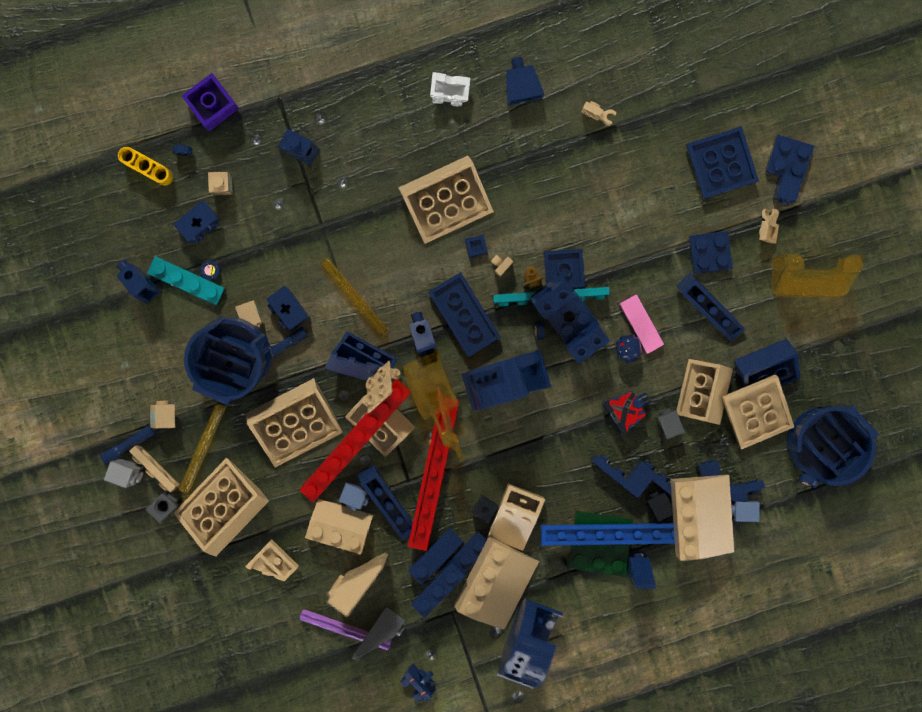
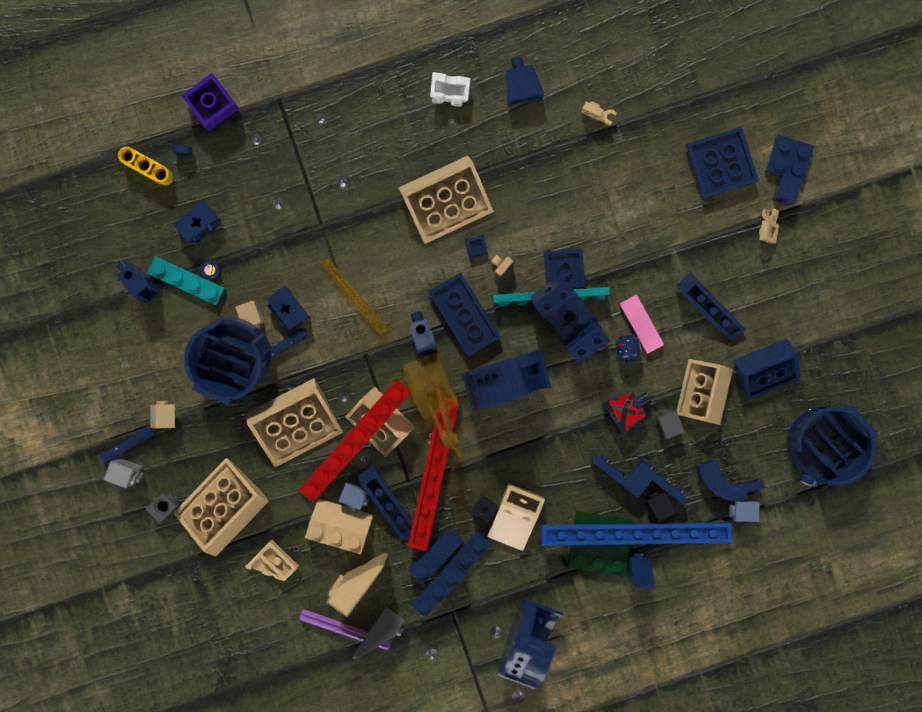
(153, 468): tan plate -> none
(202, 448): clear yellow axle -> none
(220, 183): tan brick -> none
(298, 147): dark blue torso -> none
(357, 358): dark blue wedge -> none
(380, 385): tan hinge -> none
(421, 681): dark blue hips -> none
(495, 584): tan slope -> none
(532, 277): pearl gold hinge -> none
(539, 330): dark blue tile -> none
(702, 517): tan slope -> none
(710, 252): dark blue plate -> none
(758, 411): tan plate -> none
(792, 280): clear yellow windscreen -> none

